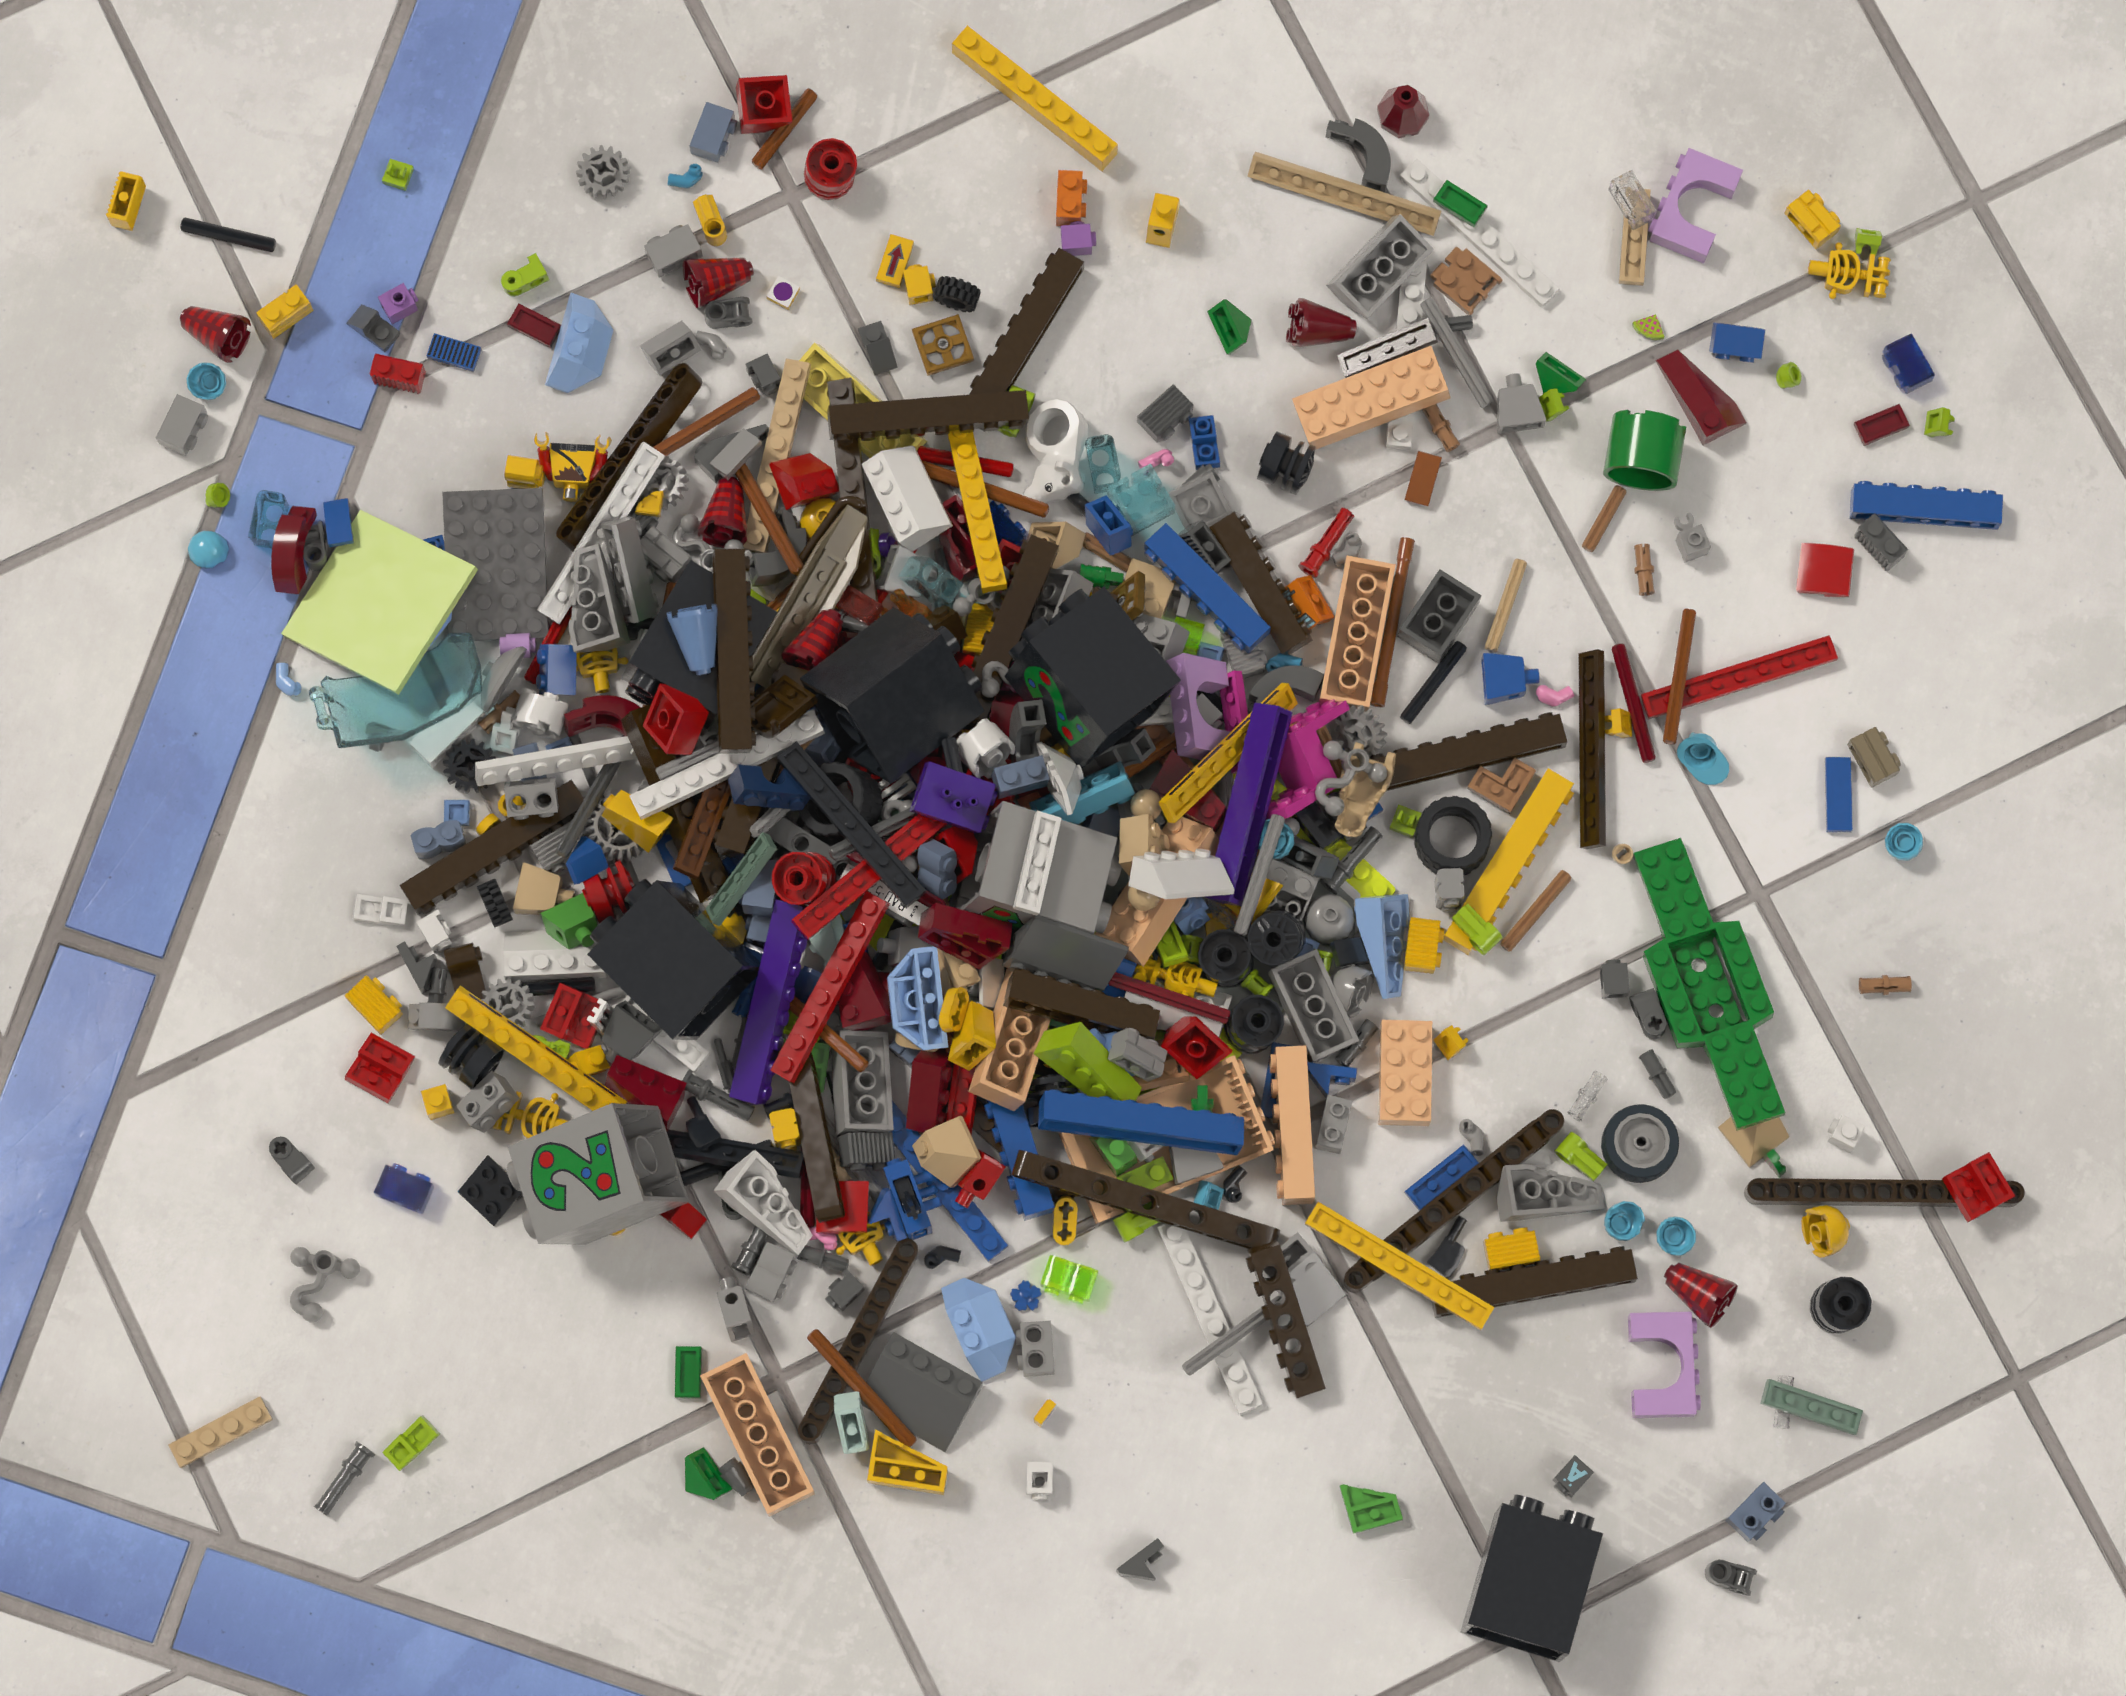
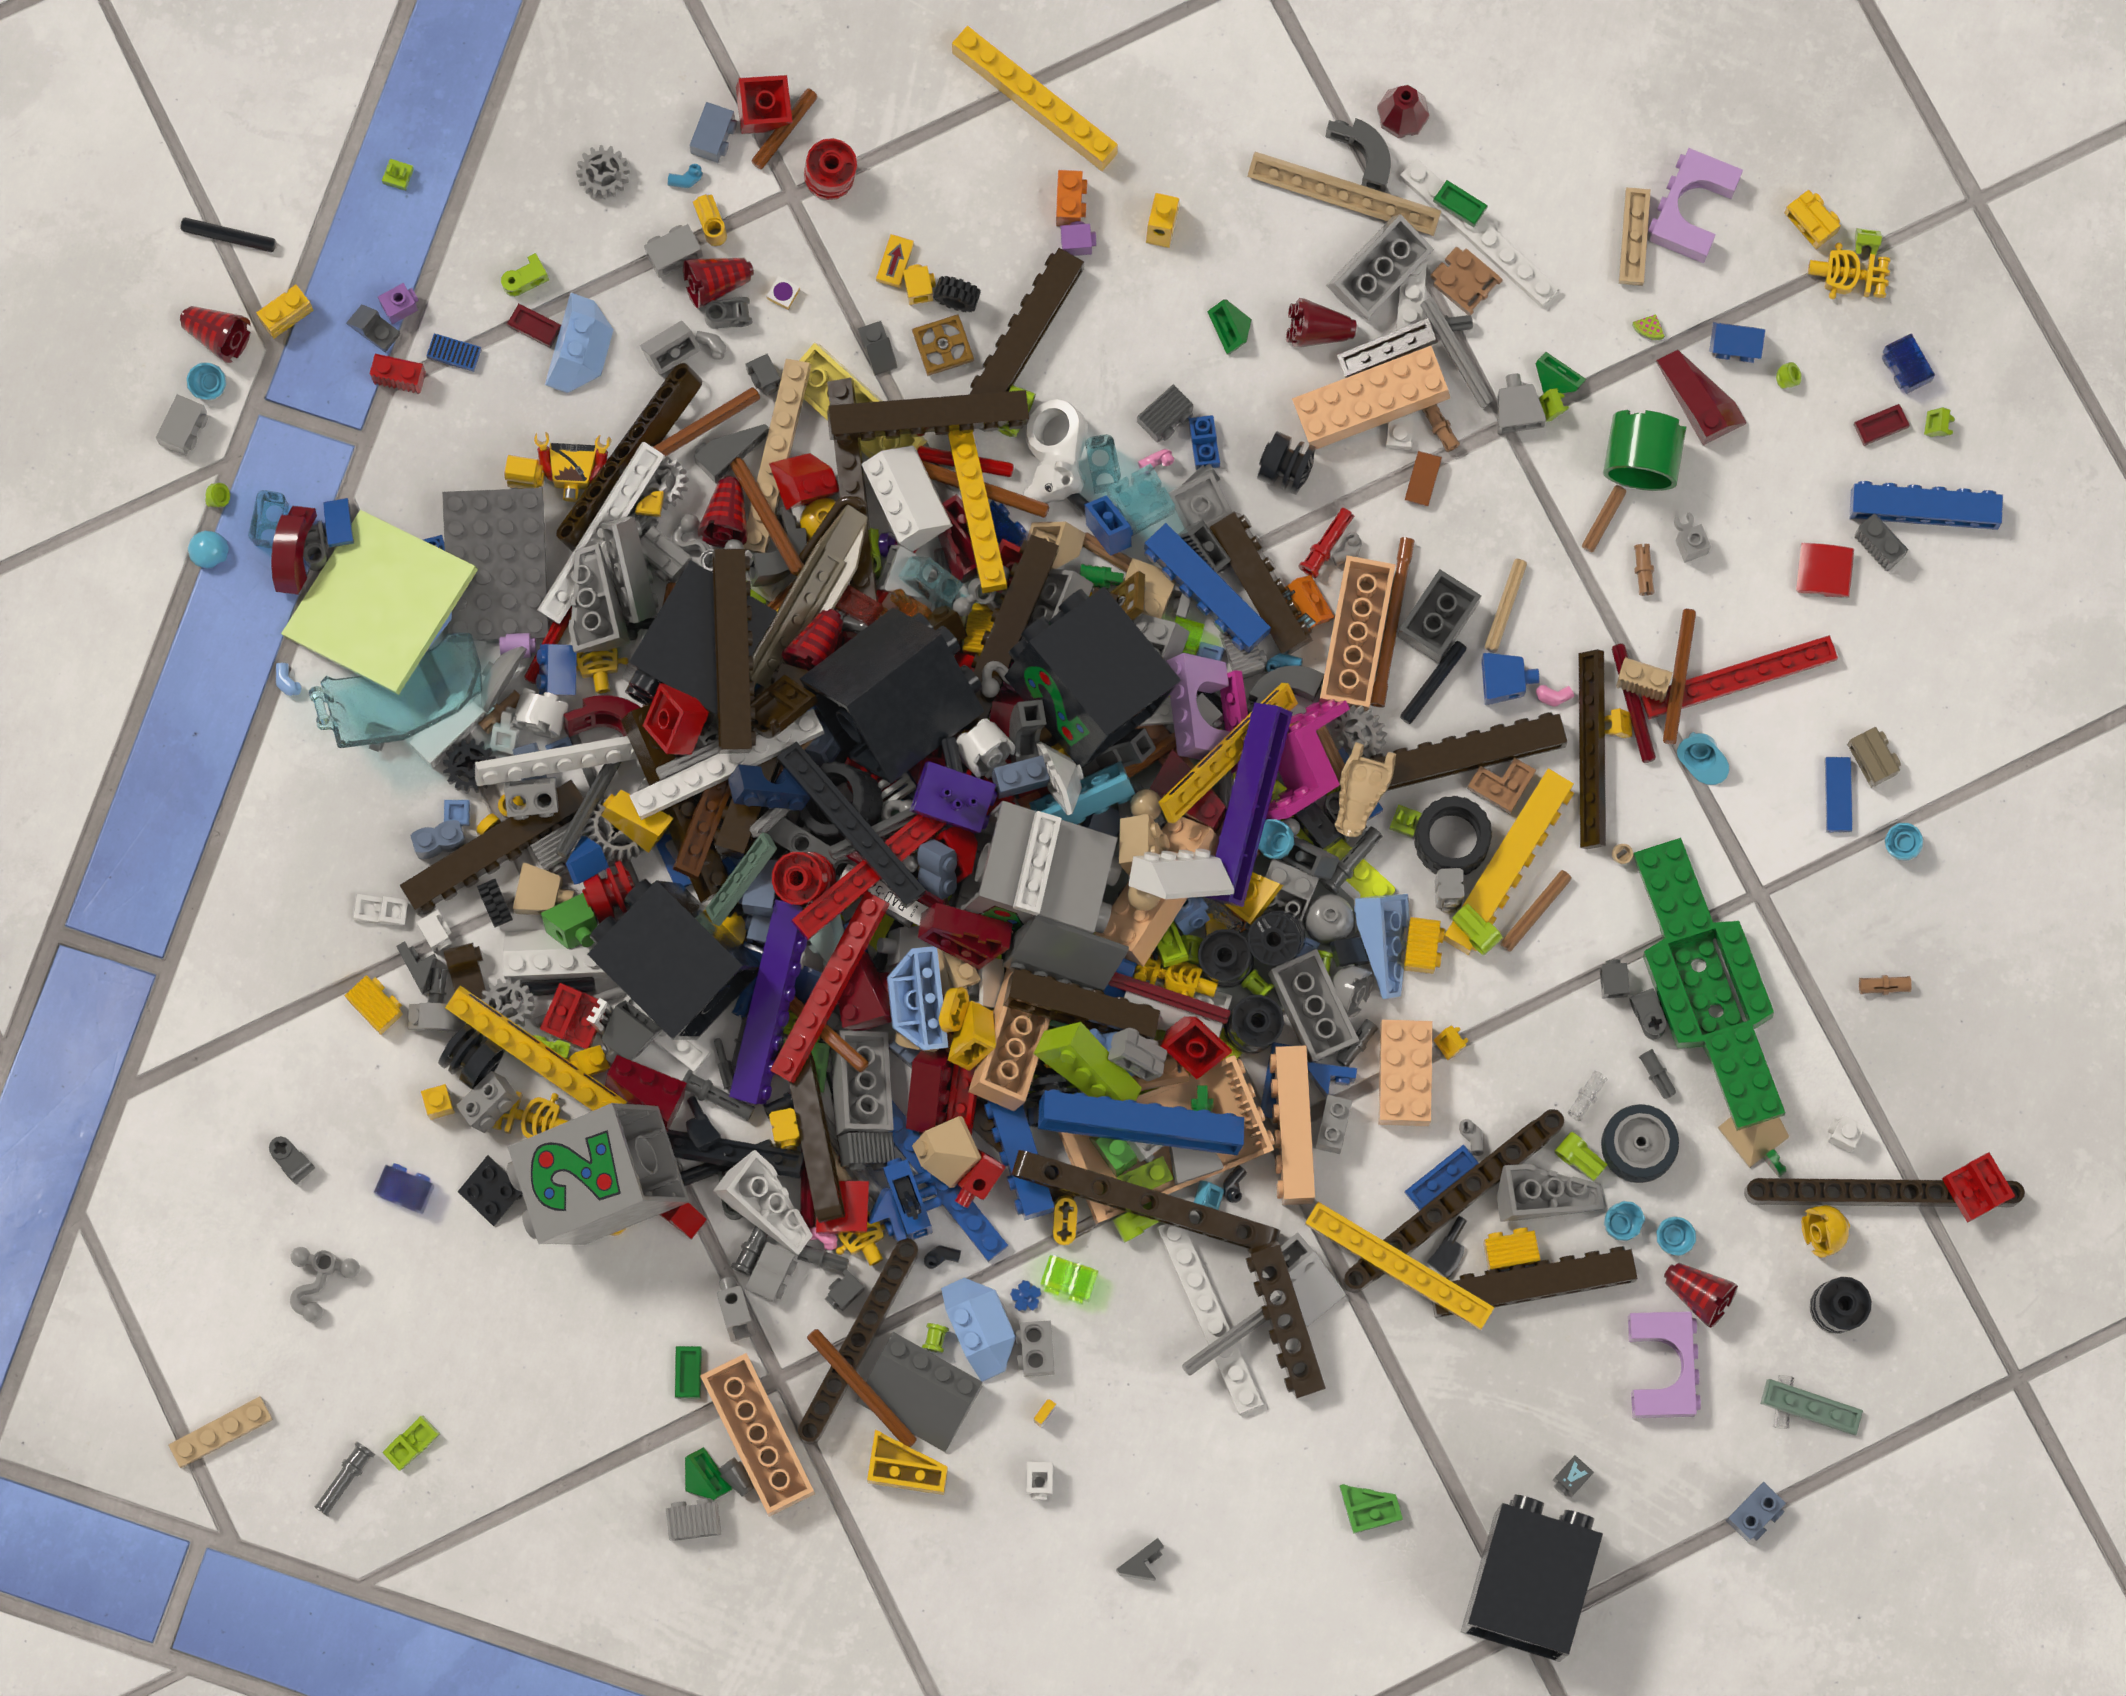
(126, 201): yellow brick -> none
(379, 1067): red slope -> none
(693, 1520): none -> light grey brick
(696, 635): medium blue cone -> none
(736, 453): light grey slope -> none
(851, 1422): light aqua brick -> none
(935, 1338): none -> lime bush
(1259, 874): light grey axle -> none
(1333, 750): light grey piece -> none
(1632, 200): clear brick -> none
(1644, 679): none -> tan brick
(1732, 1577): dark grey piece -> none

